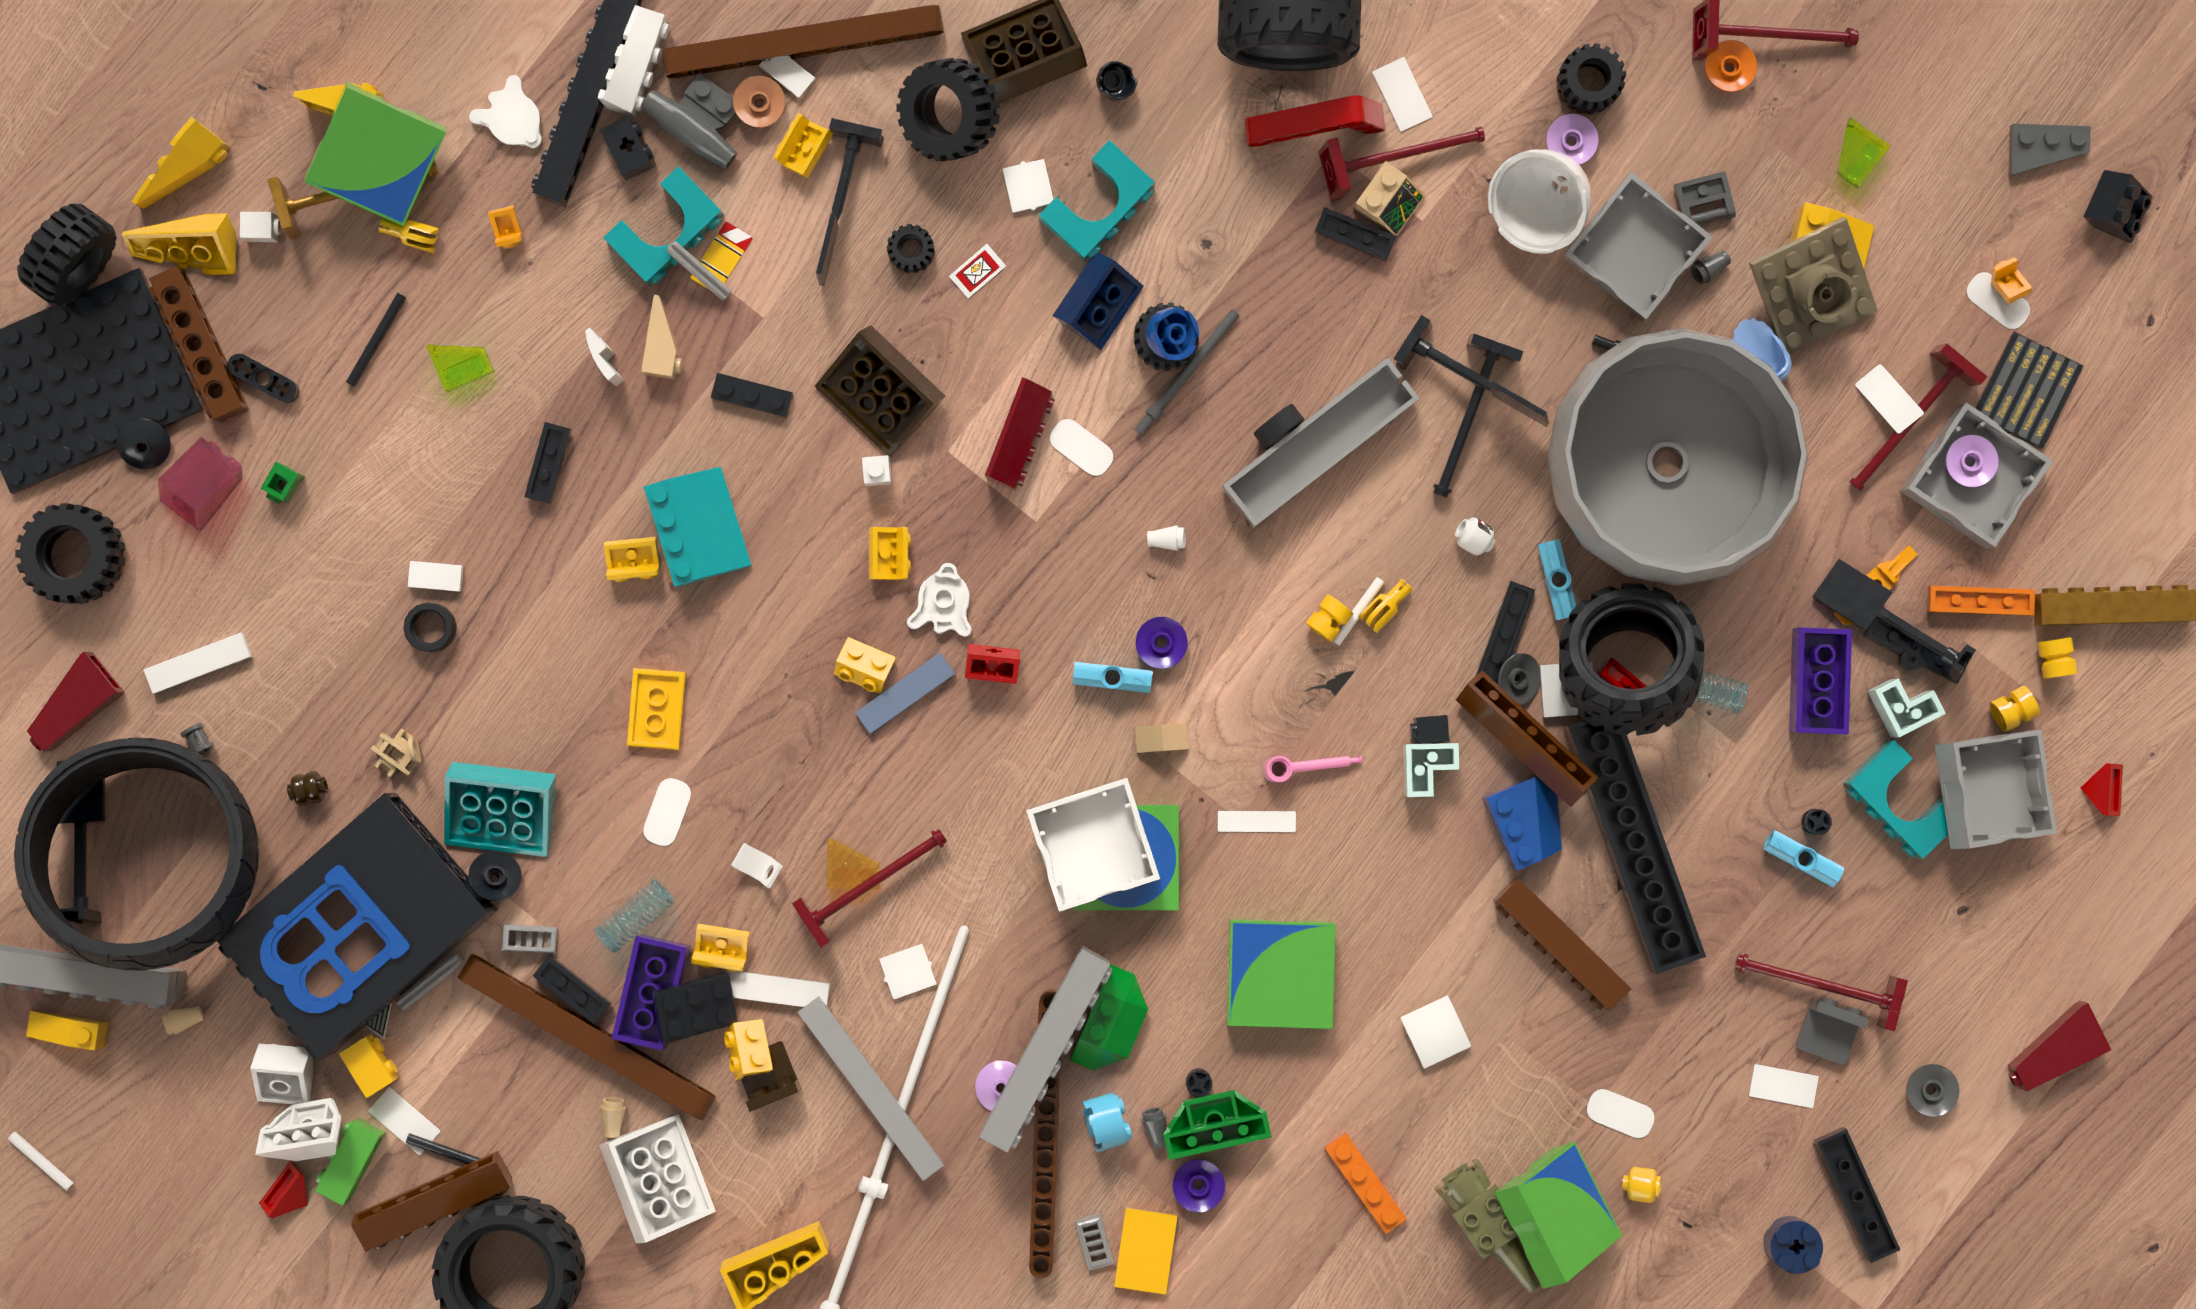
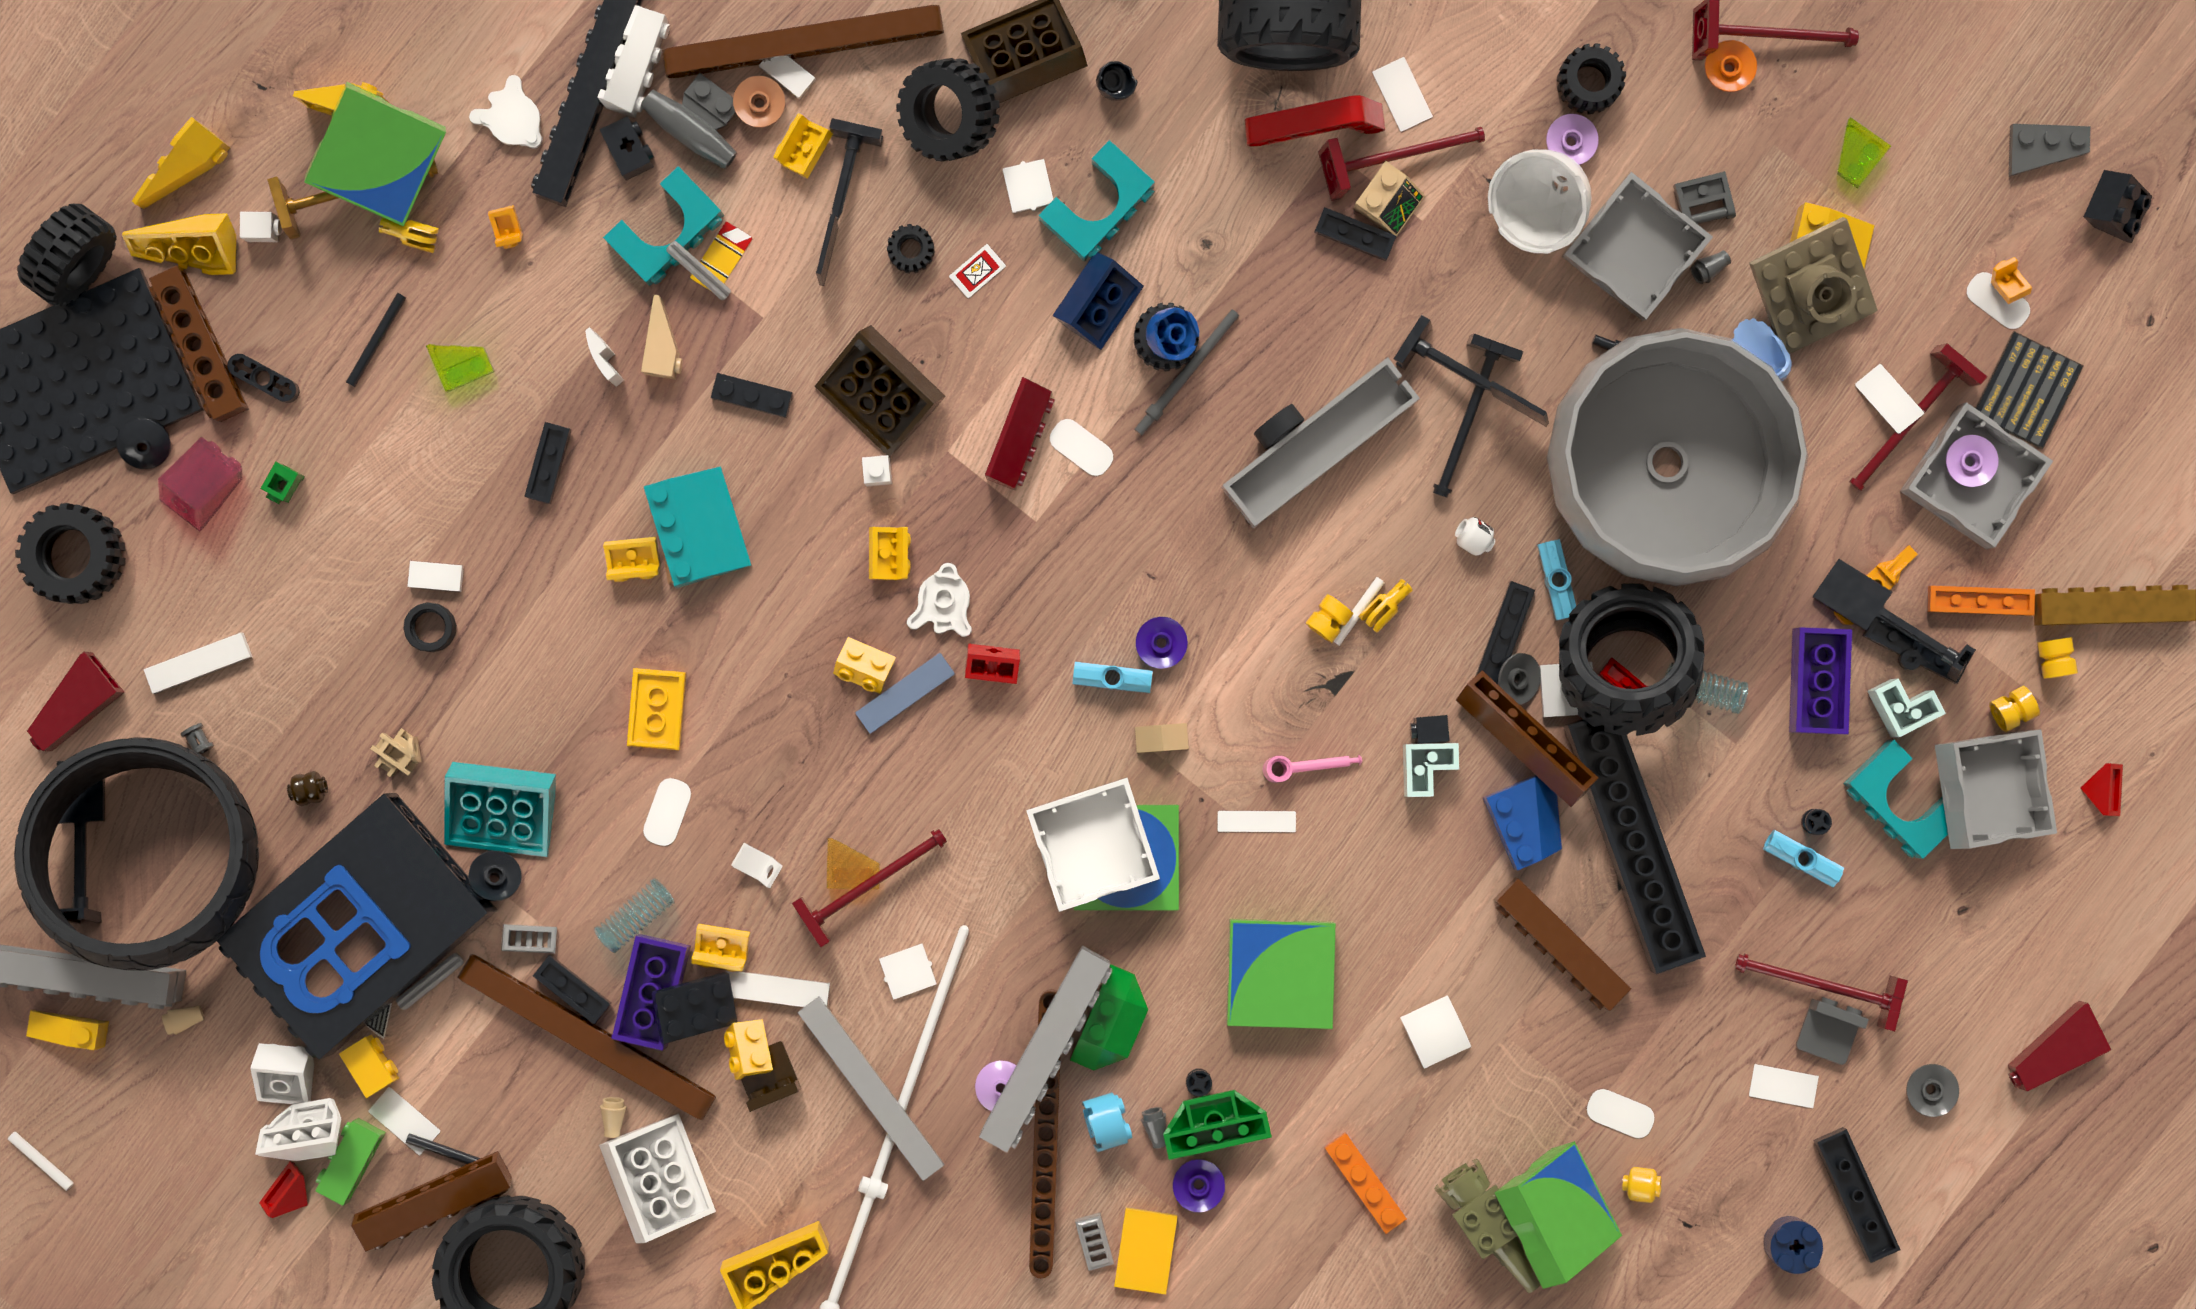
(1167, 538): white cone -> none

